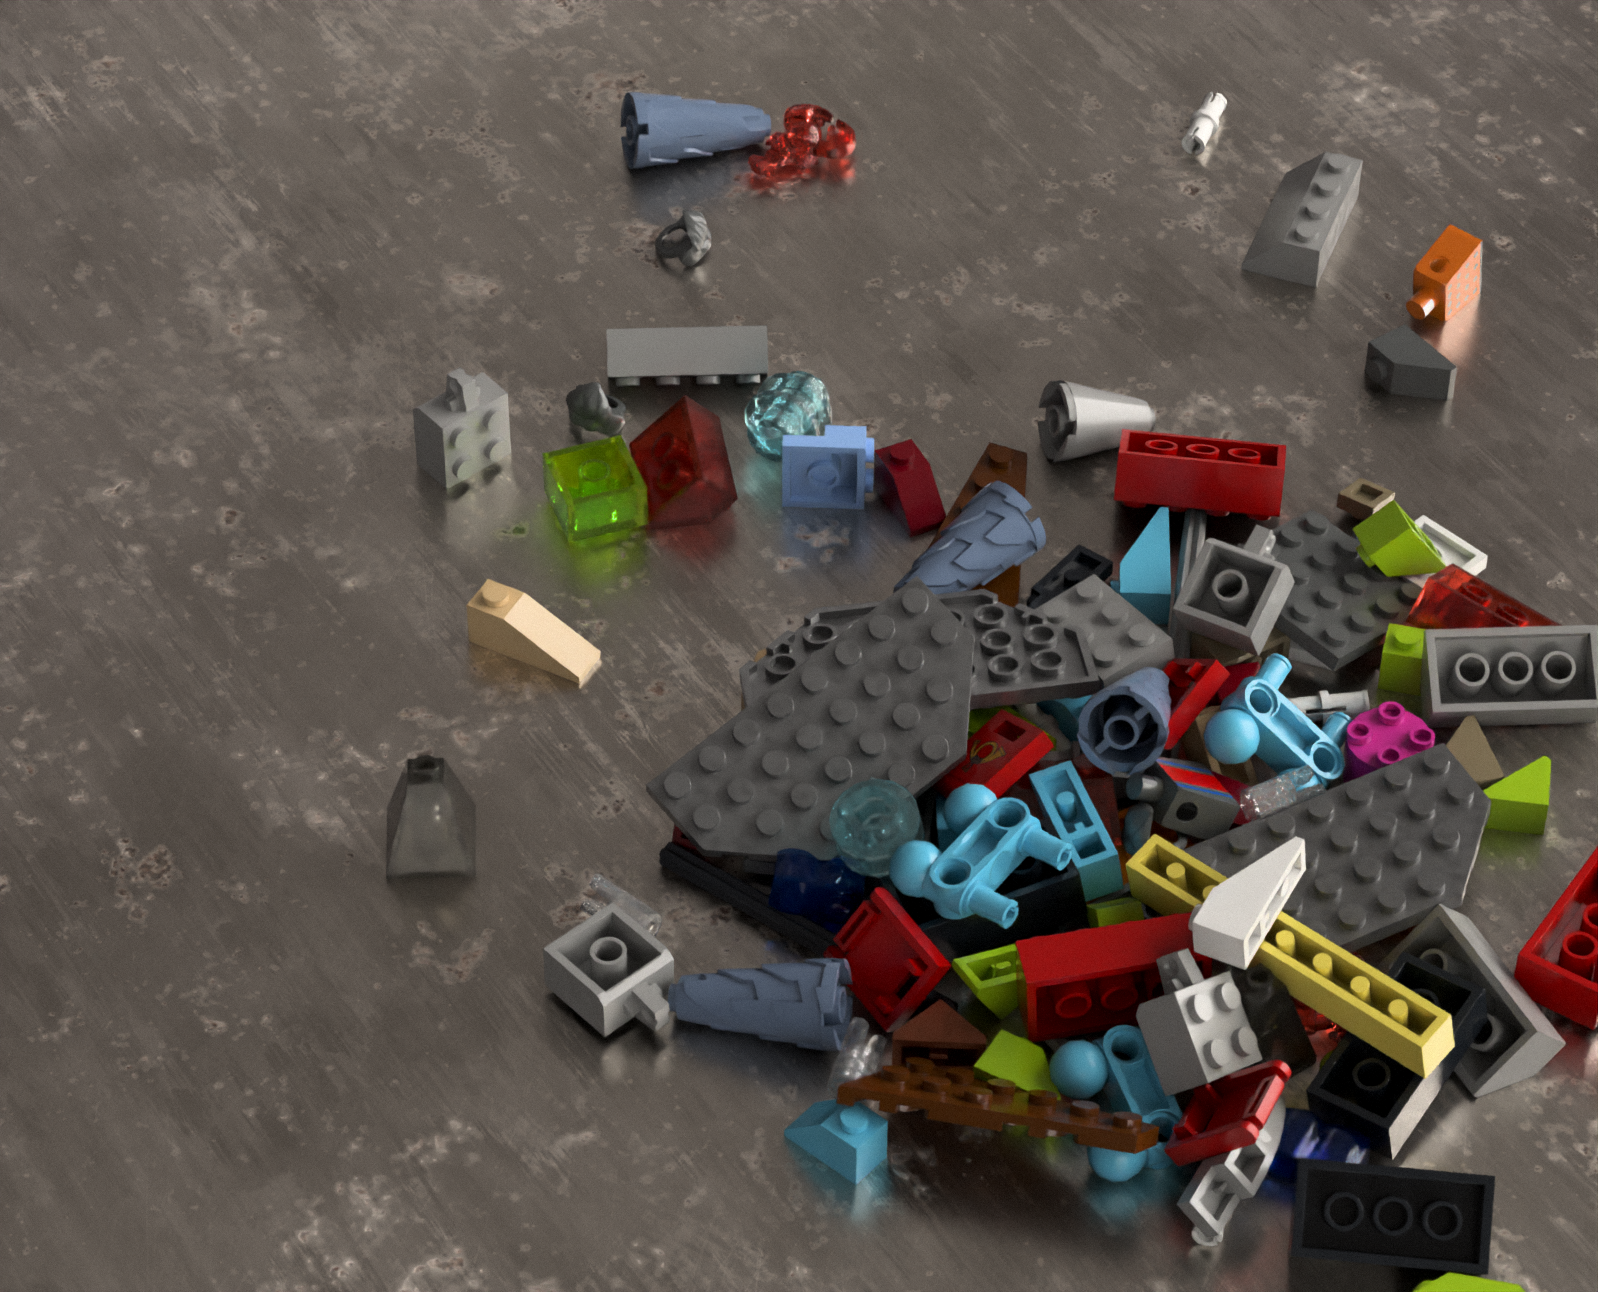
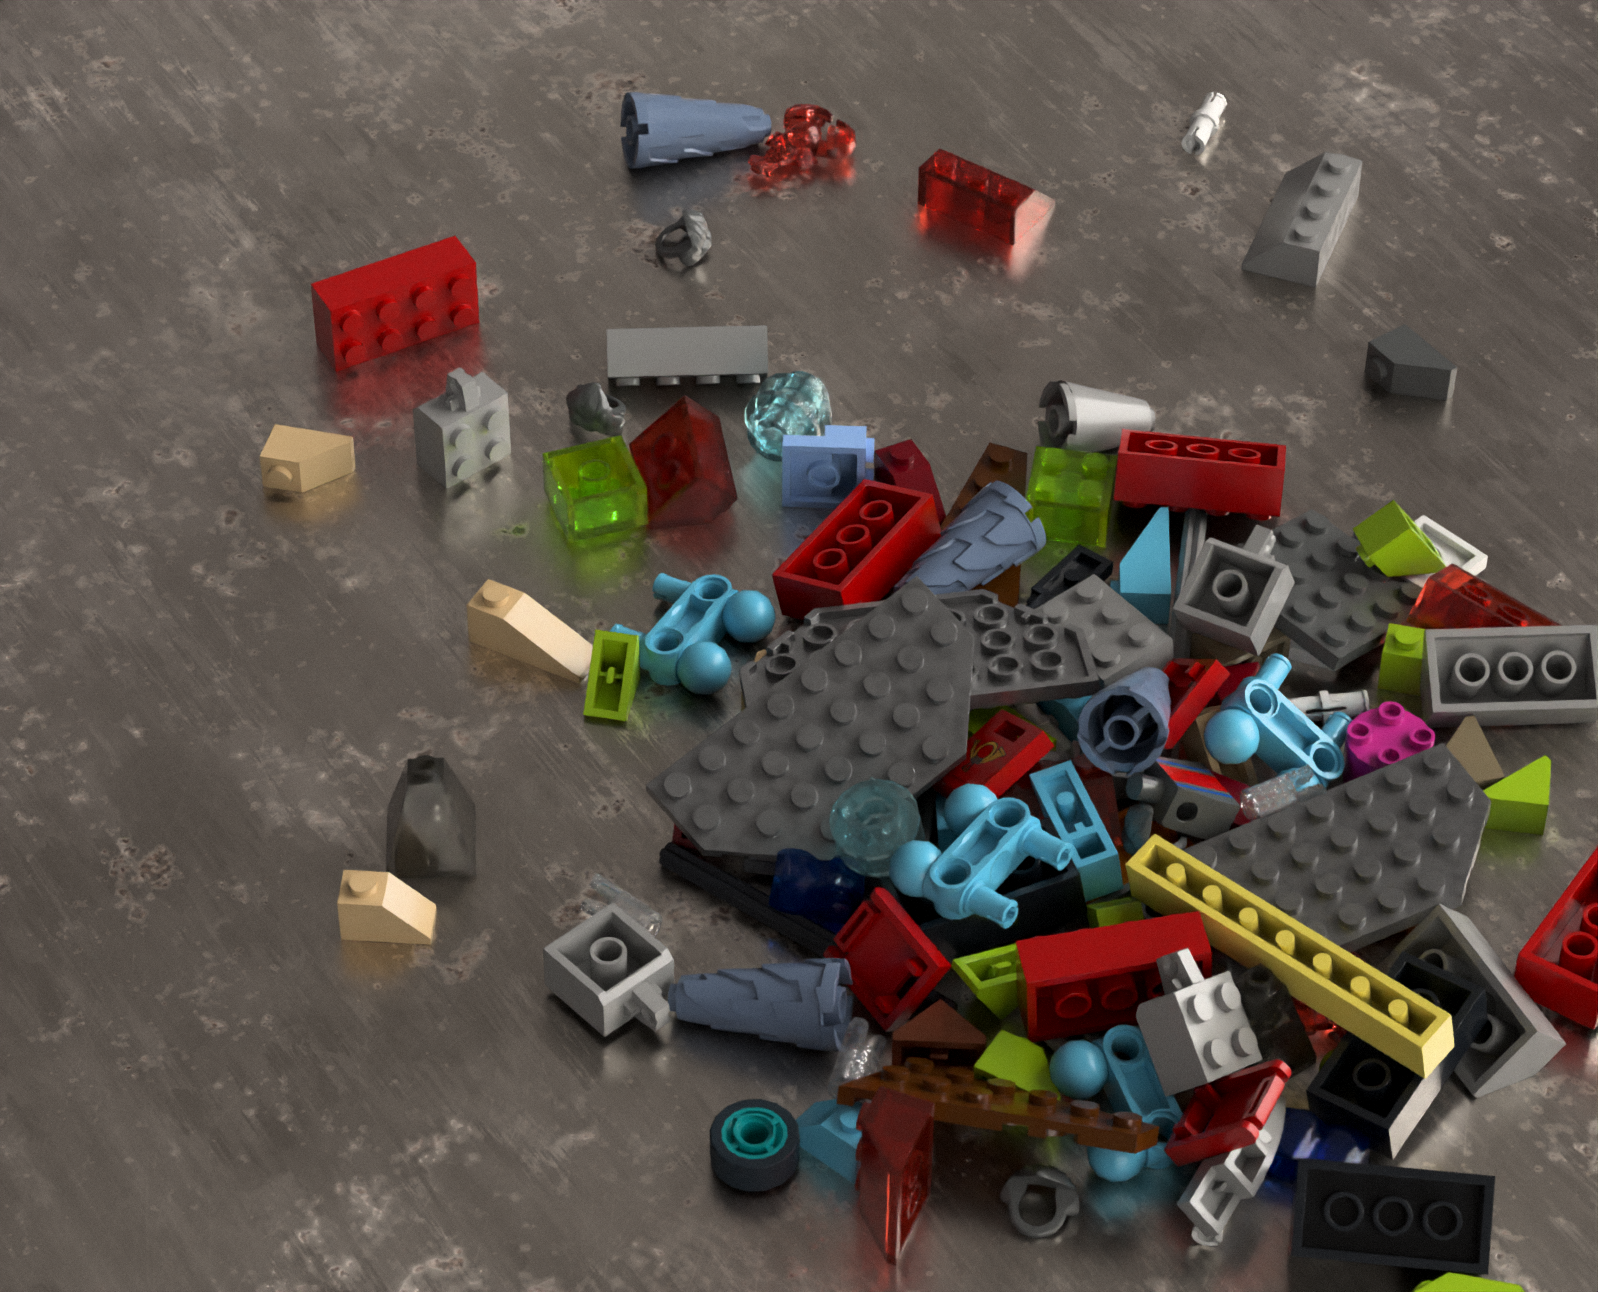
(305, 458): none -> tan slope
(383, 909): none -> tan slope
(395, 303): none -> red brick
(612, 675): none -> lime slope
(686, 638): none -> medium azure piece
(754, 1145): none -> black wheel
(858, 549): none -> red brick
(894, 1166): none -> clear red slope
(980, 197): none -> clear red slope
(1066, 1197): none -> dark grey piece
(1072, 494): none -> clear neon green brick
(1246, 905): white slope -> none
(1363, 498): dark tan plate -> none
(1447, 275): orange torso -> none

